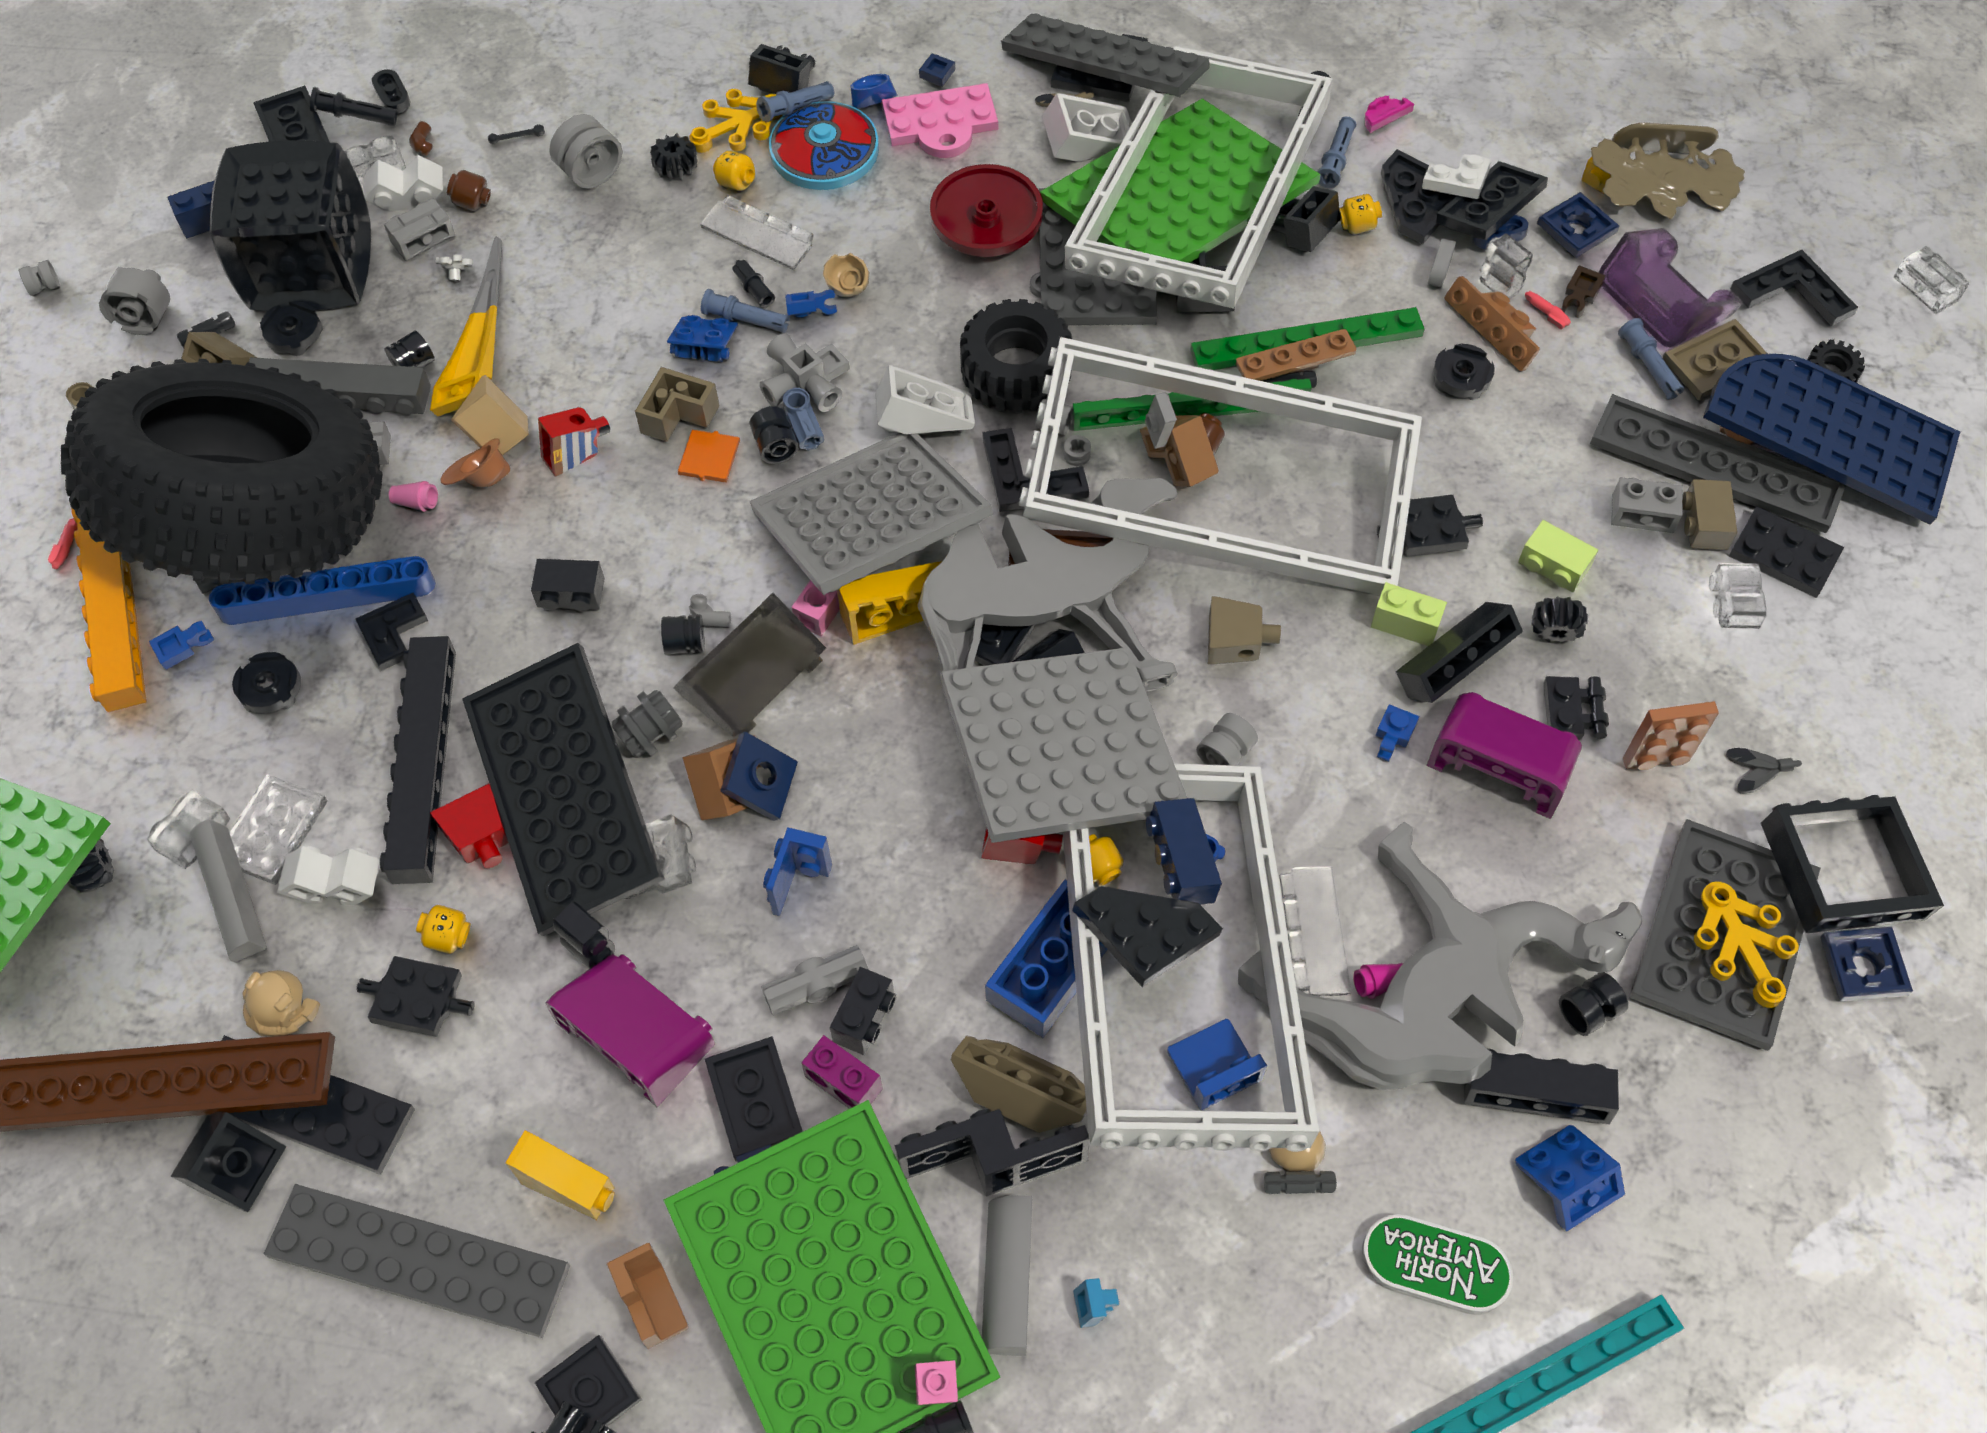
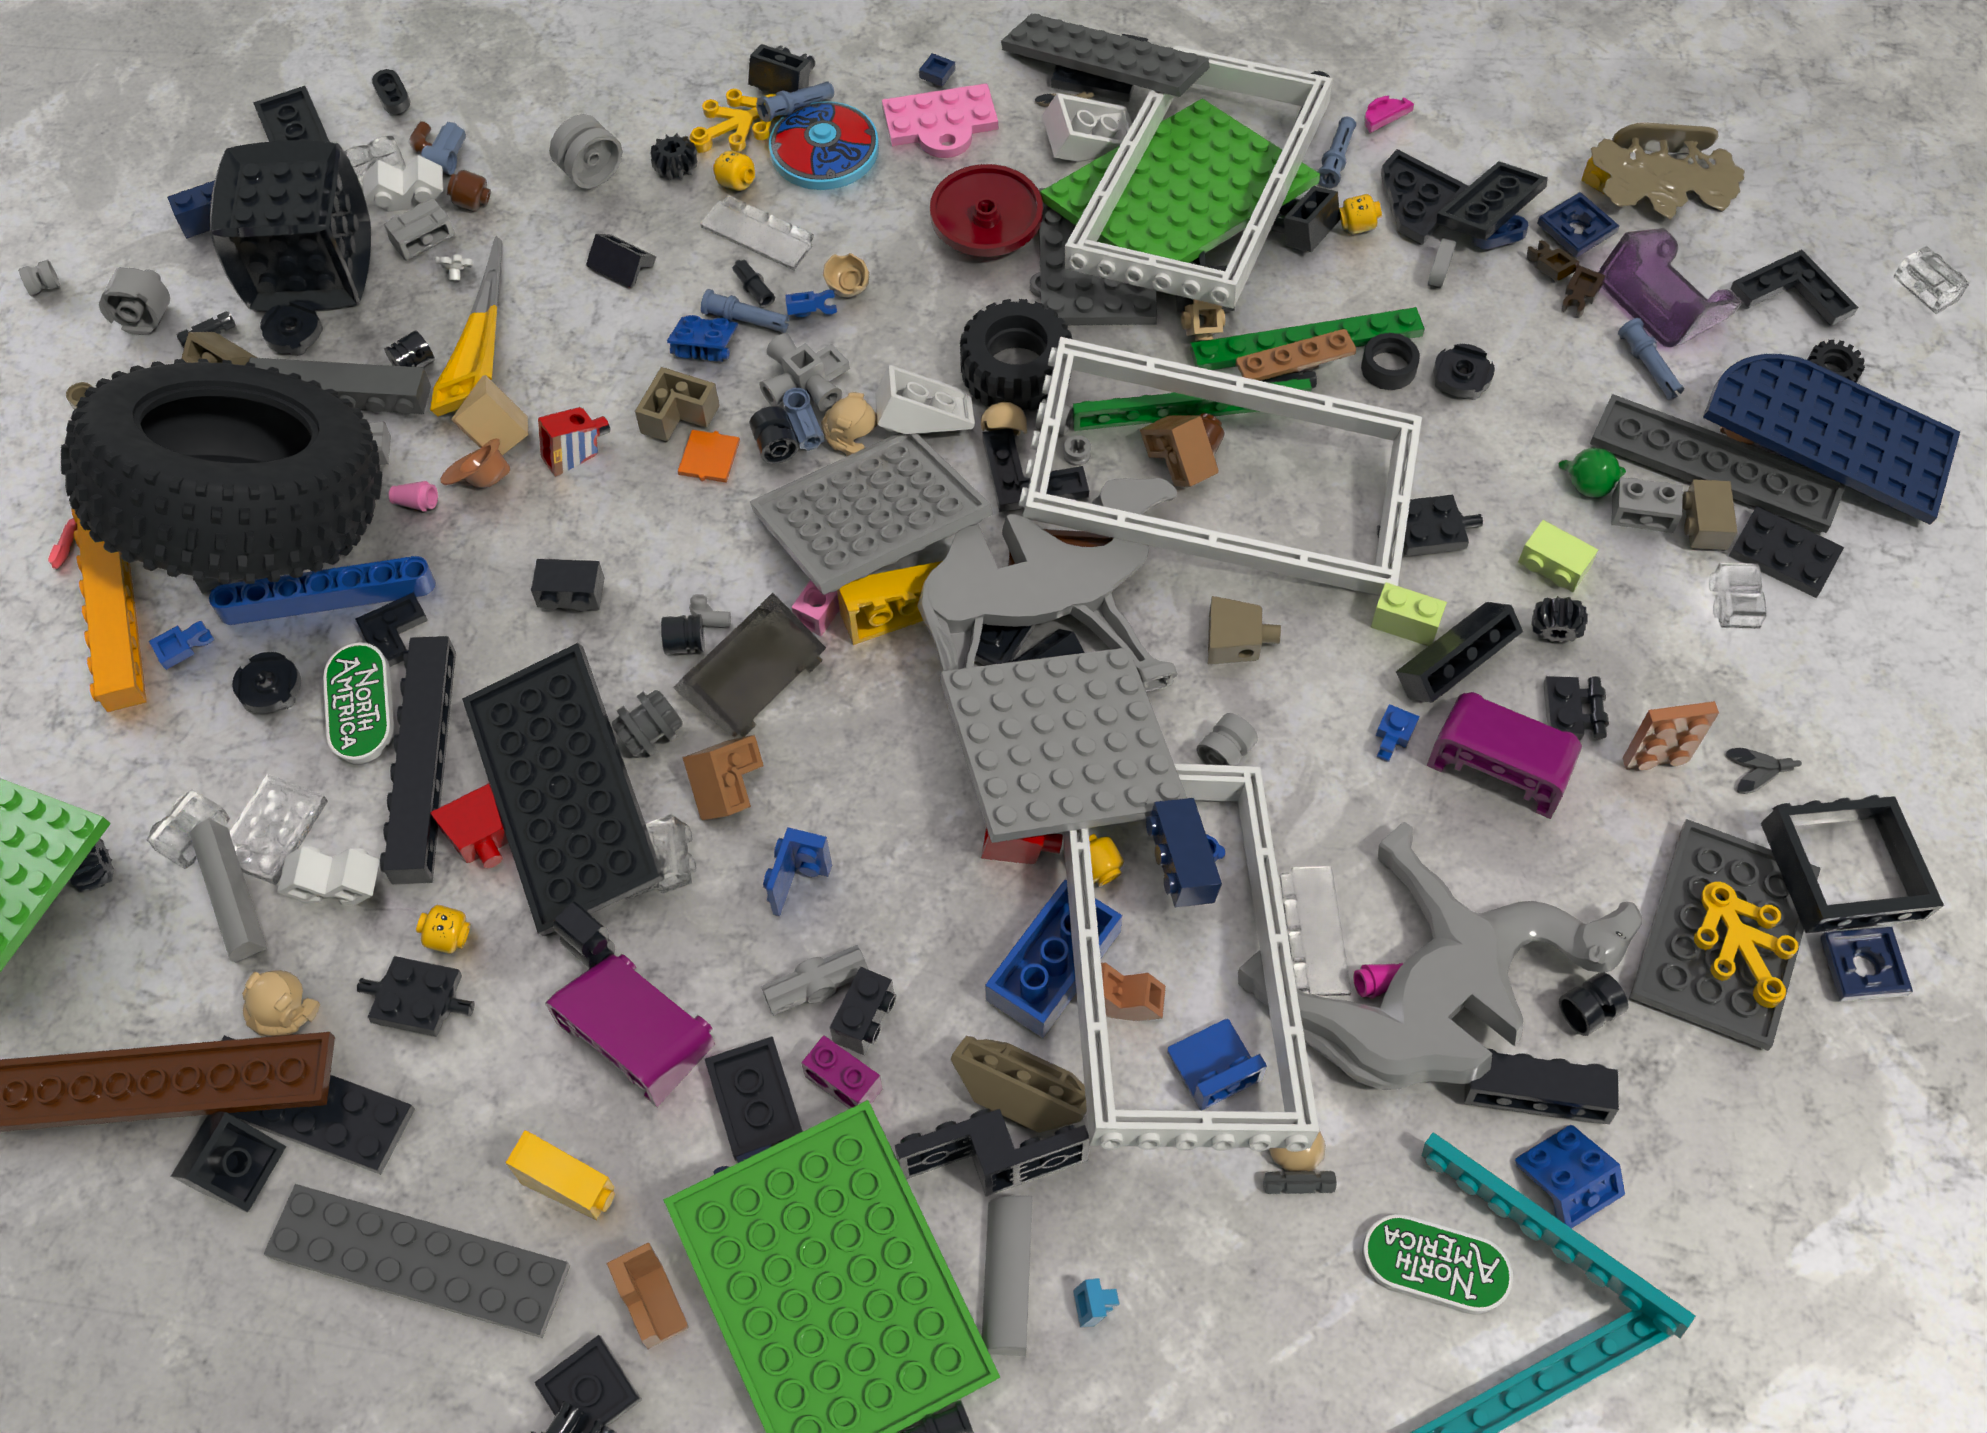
(340, 105): black pin -> none
(358, 703): none -> tile
(446, 147): none -> sand blue piece
(538, 130): black hinge -> none
(618, 259): none -> black panel
(741, 777): dark blue piece -> none
(847, 421): none -> tan helmet
(871, 90): blue piece -> none
(936, 1383): bright pink brick -> none
(1004, 416): none -> tan hair
(1132, 996): none -> nougat brick
(1146, 930): black plate -> none
(1160, 420): light grey plate -> none
(1213, 320): none -> tan brick
(1393, 344): none -> black tyre
(1464, 181): white plate -> none
(1496, 321): medium nougat bracket -> none
(1505, 266): clear brick -> none
(1555, 263): none -> dark brown plate
(1555, 314): coral piece -> none
(1565, 1242): none -> teal plate
(1593, 472): none -> green hair
(1708, 356): dark tan plate -> none

